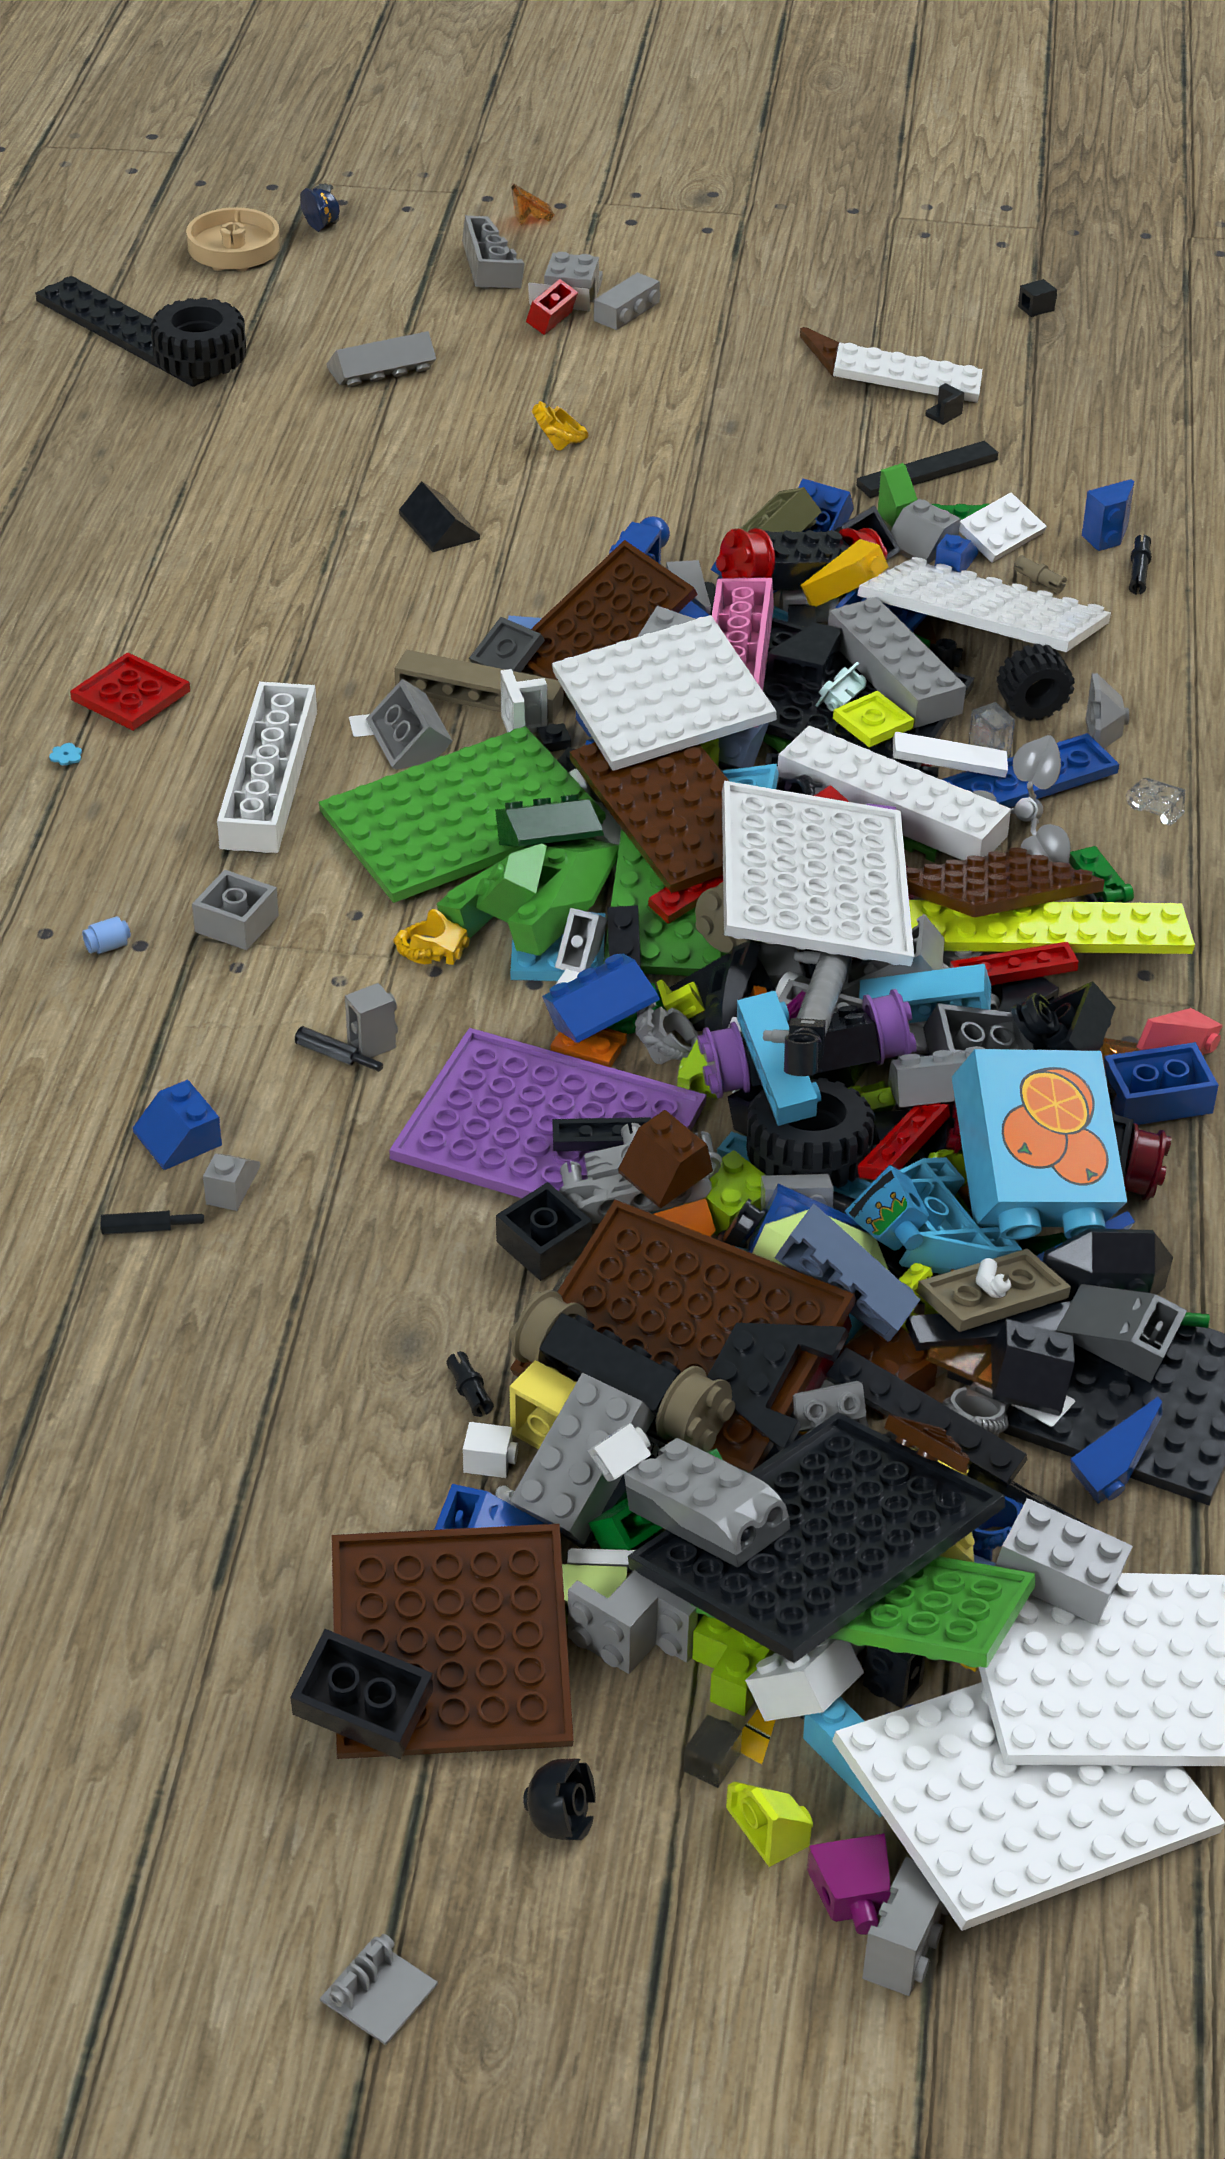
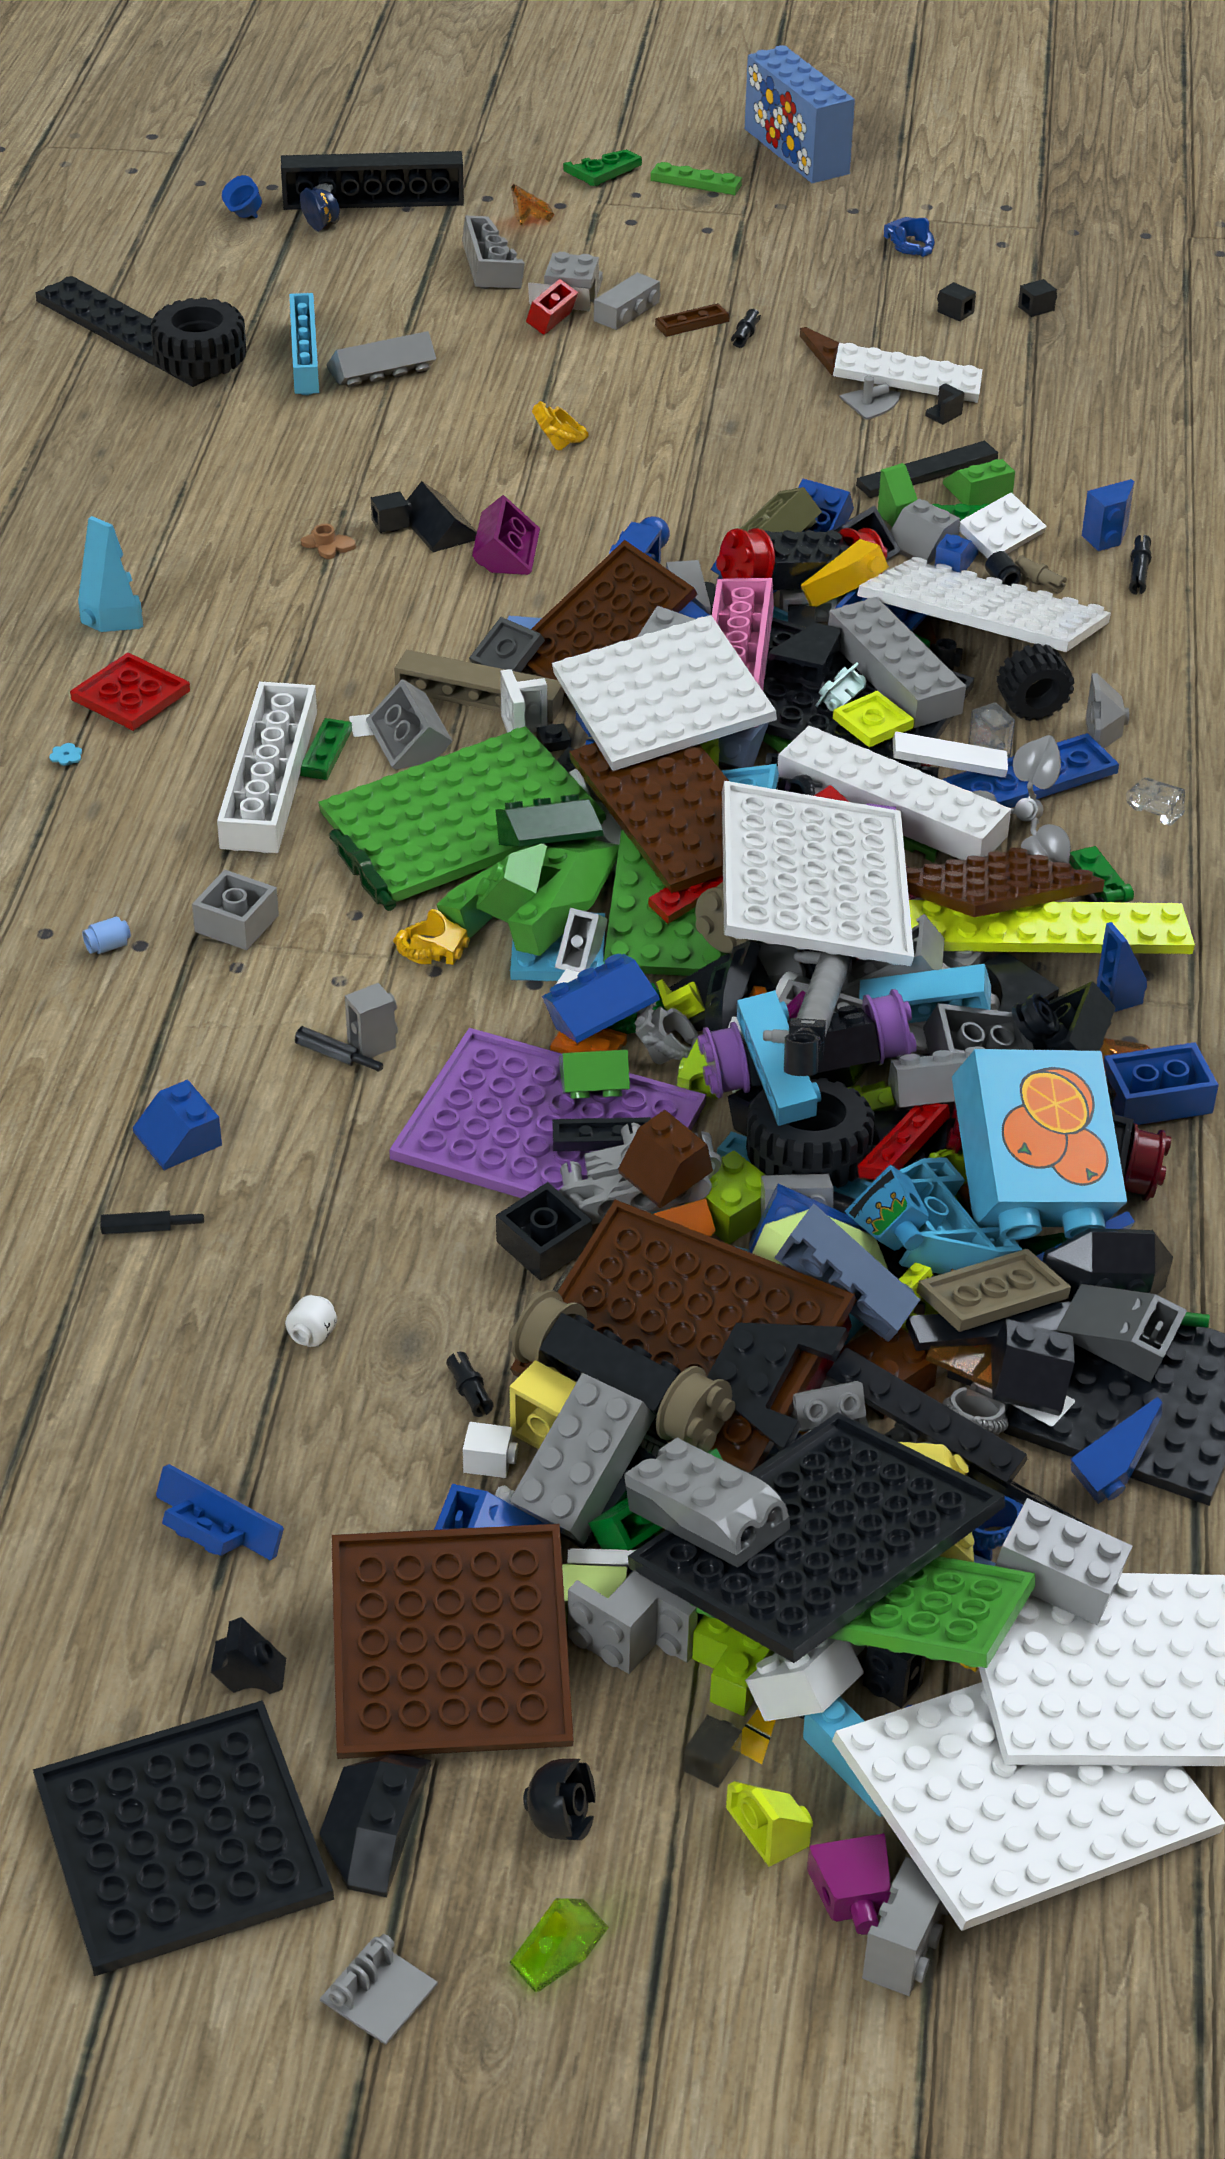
(105, 590): none -> medium azure wedge
(181, 1837): none -> black plate
(213, 1517): none -> blue bracket
(228, 1180): light grey slope -> none
(233, 238): tan piece -> none
(242, 196): none -> blue piece
(247, 1660): none -> black brick
(304, 343): none -> medium azure brick
(312, 1319): none -> white head
(326, 748): none -> green tile
(327, 542): none -> medium nougat animal
(360, 864): none -> dark green piece
(362, 1693): black brick -> none
(373, 1818): none -> black wedge
(377, 178): none -> black brick
(390, 512): none -> black brick
(505, 539): none -> magenta slope
(558, 1942): none -> clear neon green slope
(594, 1072): none -> bright green slope
(609, 167): none -> green wing
(620, 1451): white brick -> none
(624, 931): black plate -> none
(692, 319): none -> reddish brown tile
(695, 178): none -> bright green plate
(742, 1225): black piece -> none
(745, 328): none -> black pin
(799, 114): none -> medium blue brick
(871, 400): none -> light grey shield
(907, 227): none -> blue piece
(929, 1440): reddish brown wing -> none
(956, 301): none -> black brick
(981, 482): none -> bright green slope
(989, 1282): white arm -> none
(1003, 567): none -> black brick
(1025, 963): red plate -> none
(1119, 971): none -> blue slope
(1181, 1028): coral slope -> none

